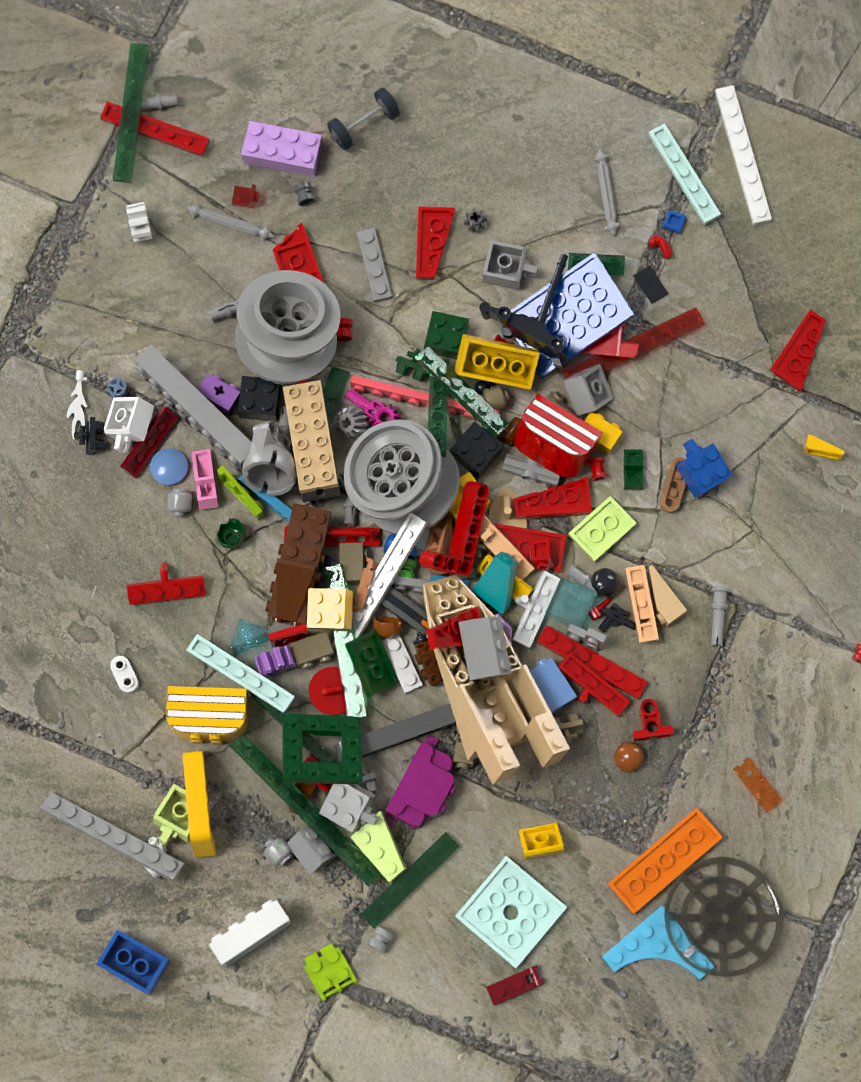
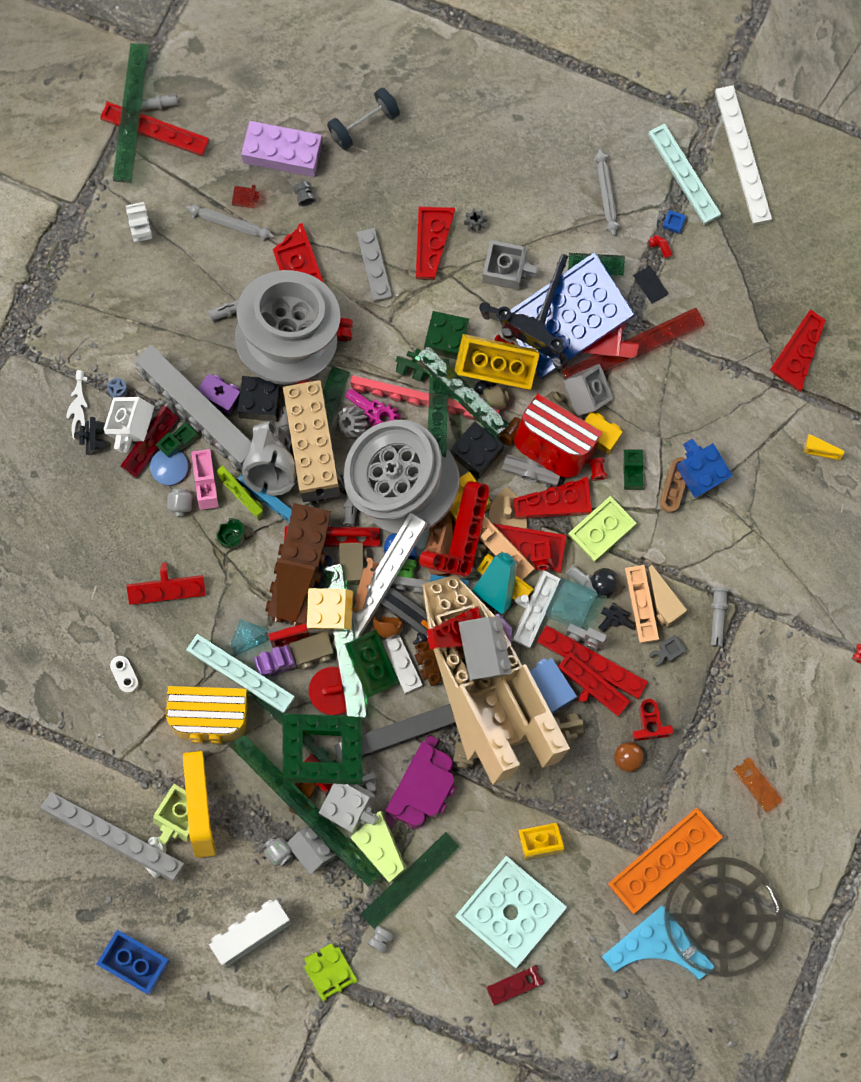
(179, 440): none -> dark green slope
(595, 611): red hand -> none
(669, 649): none -> dark grey plate

